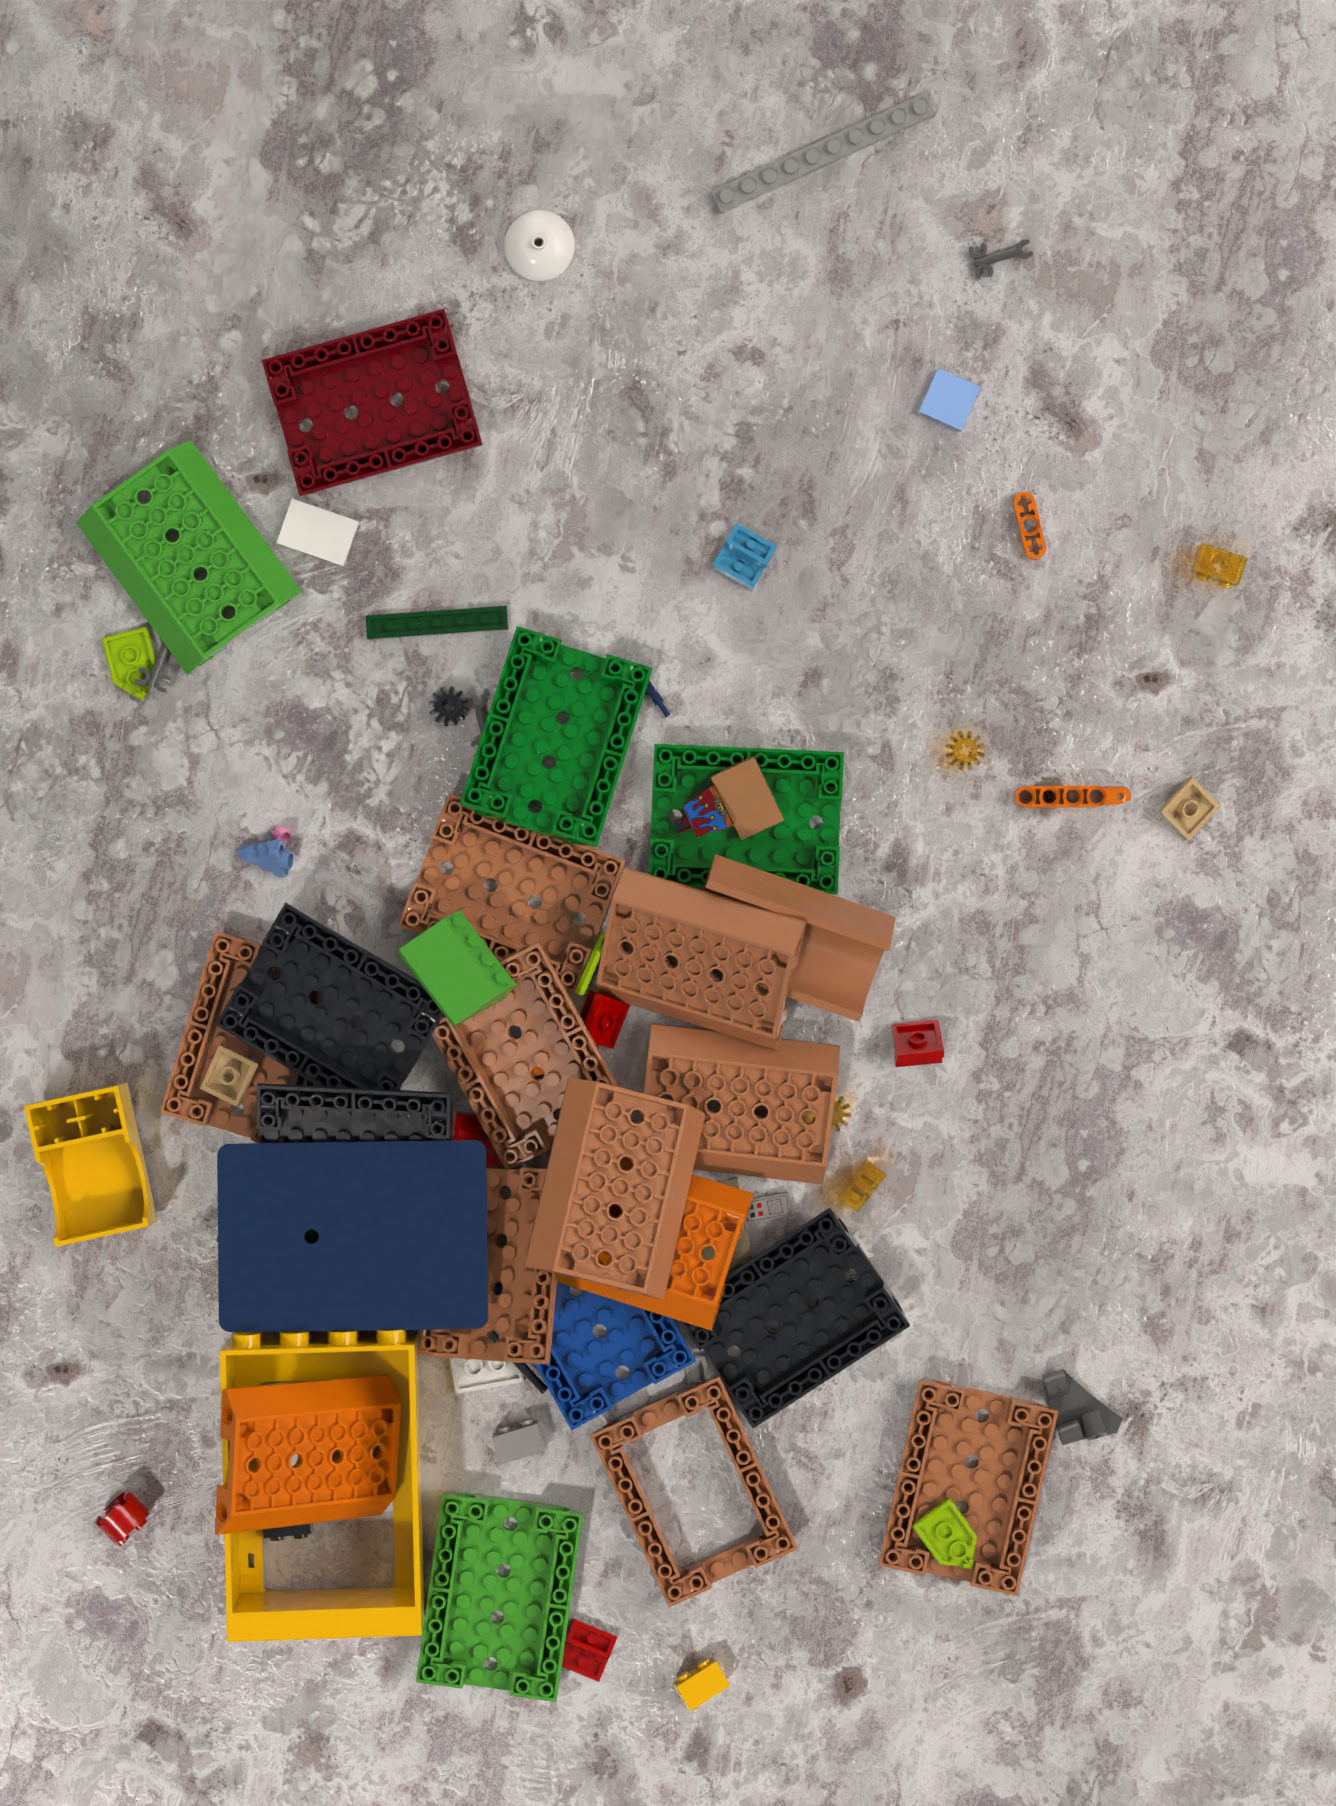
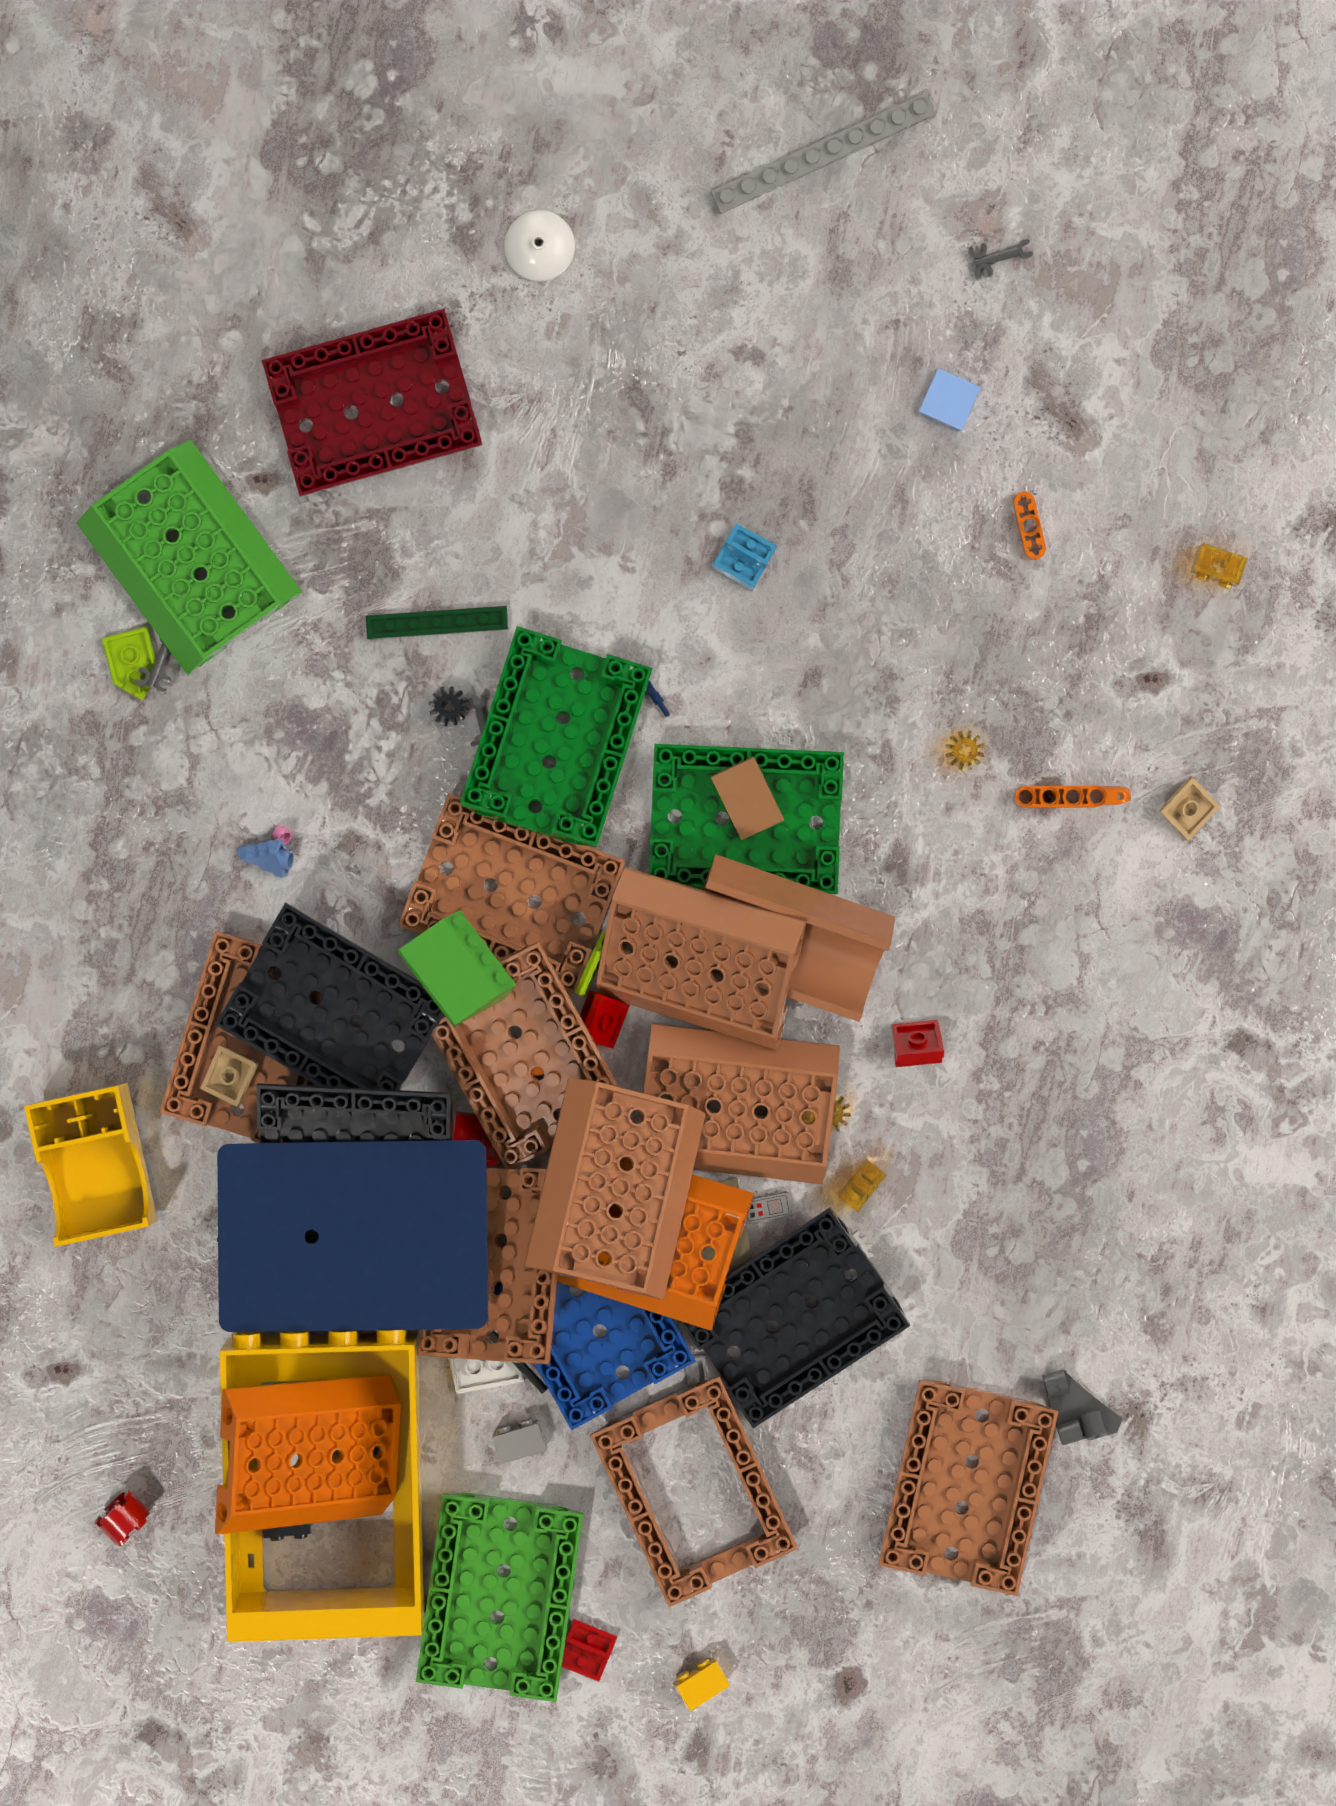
(318, 532): white tile -> none
(704, 814): torso -> none
(947, 1535): lime tile -> none

